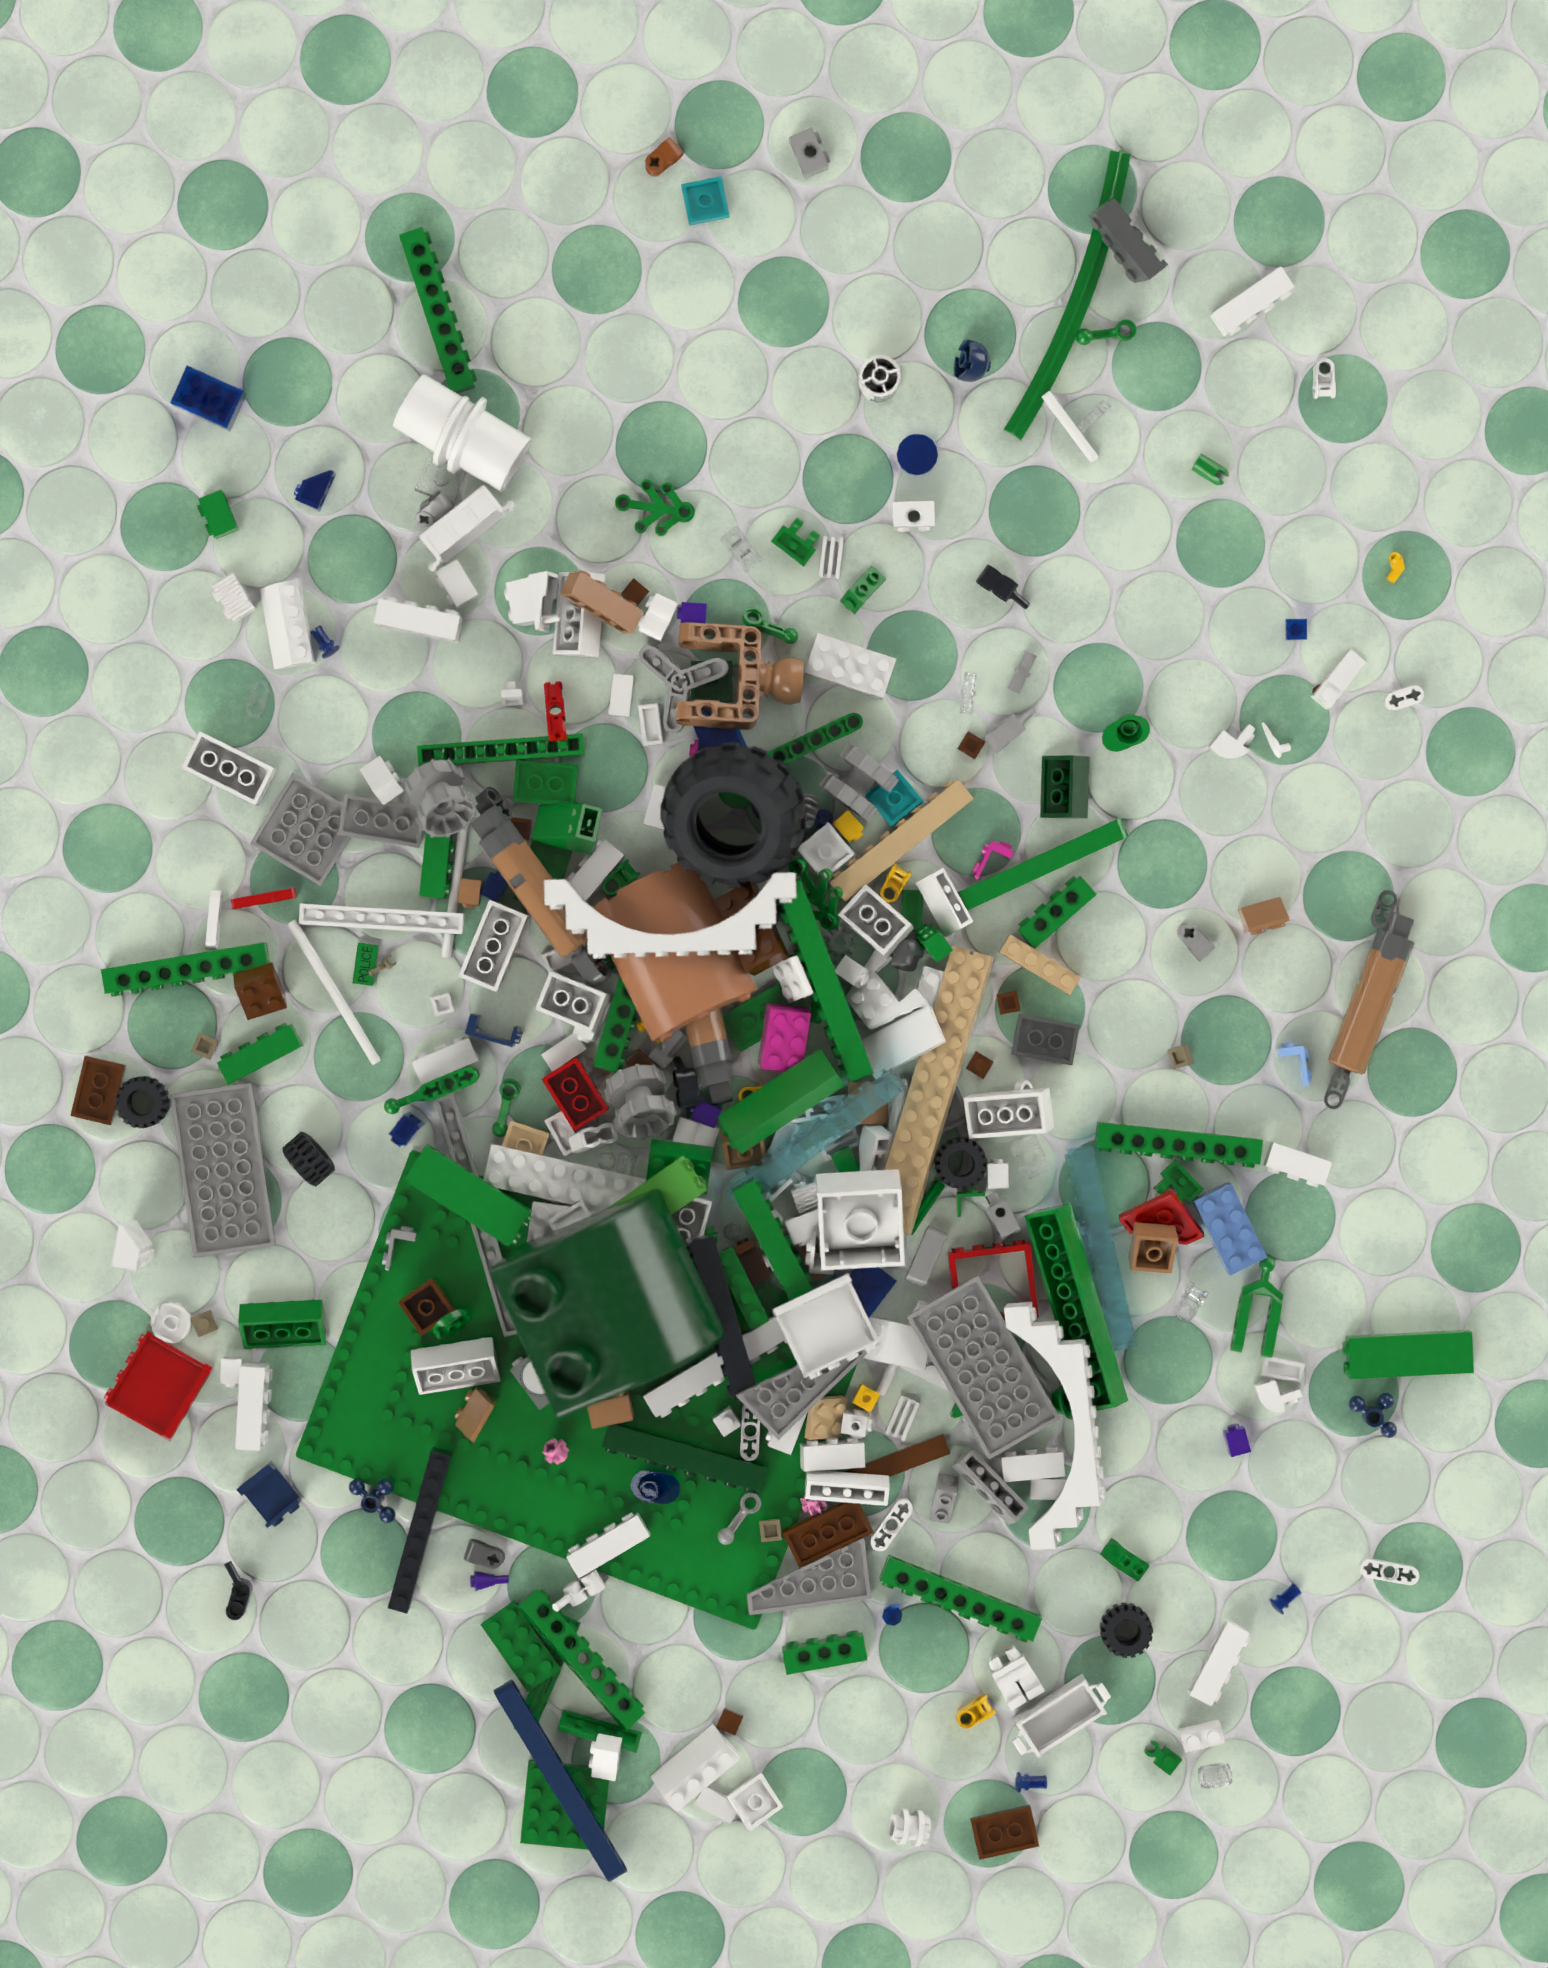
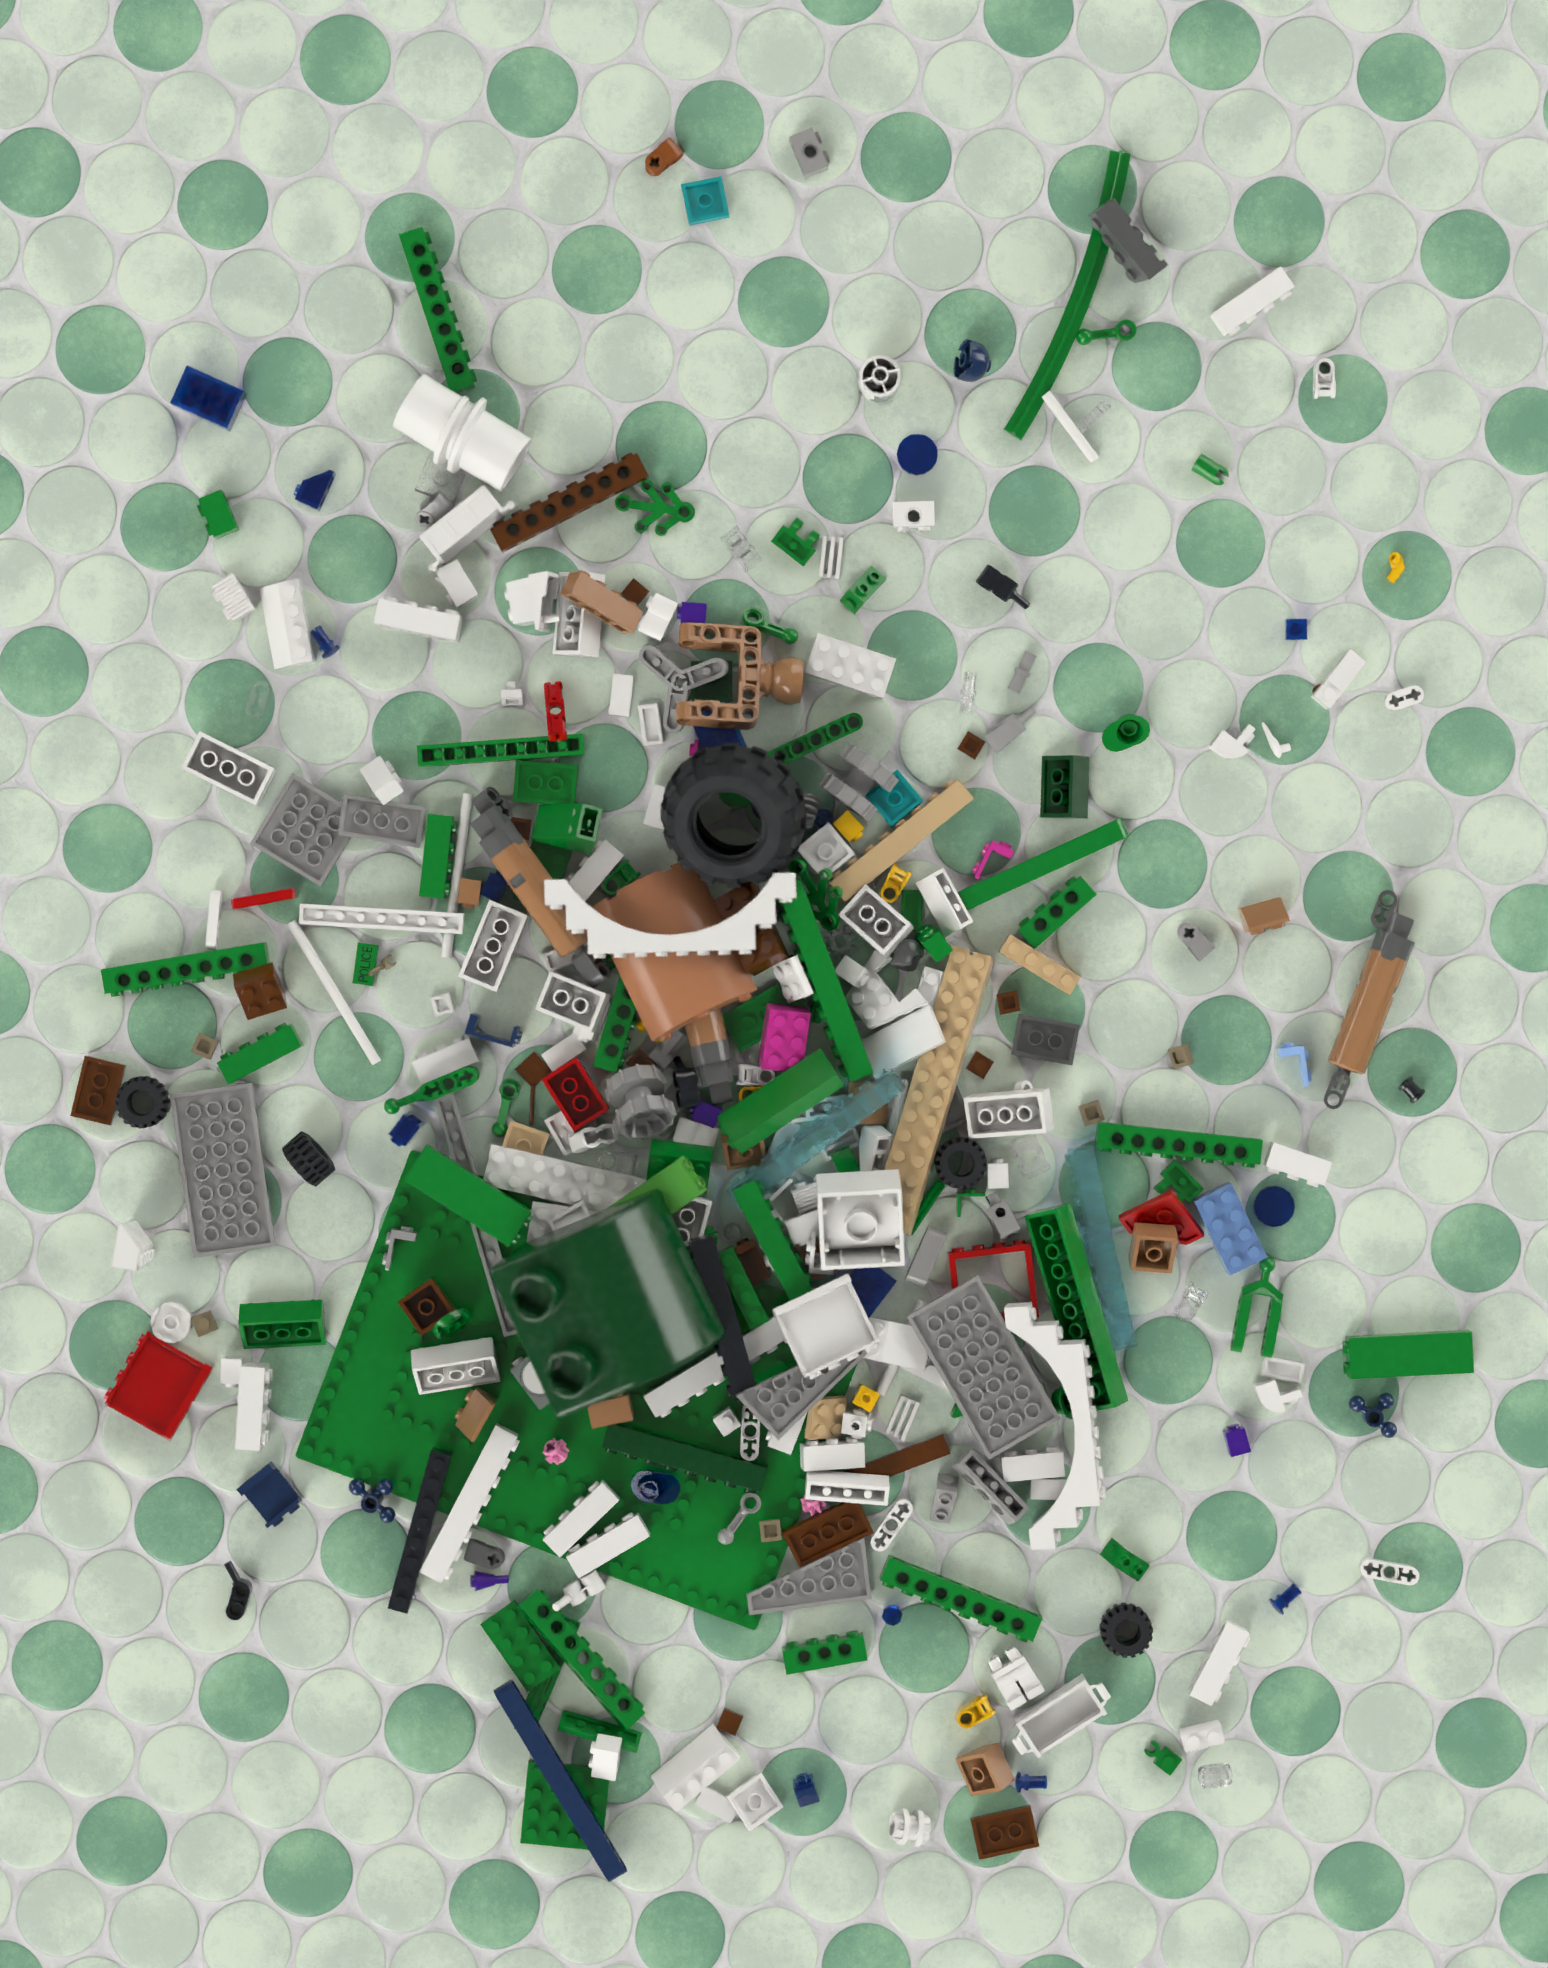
(440, 798): light grey piece -> none
(467, 1506): none -> white brick
(500, 528): none -> reddish brown brick
(532, 1071): none -> reddish brown piece
(580, 1518): none -> white brick
(753, 1075): none -> white piece
(805, 1789): none -> clear blue slope
(985, 1769): none -> medium nougat slope
(1091, 1112): none -> dark tan plate
(1274, 1206): none -> clear blue tile
(1411, 1089): none -> black bush

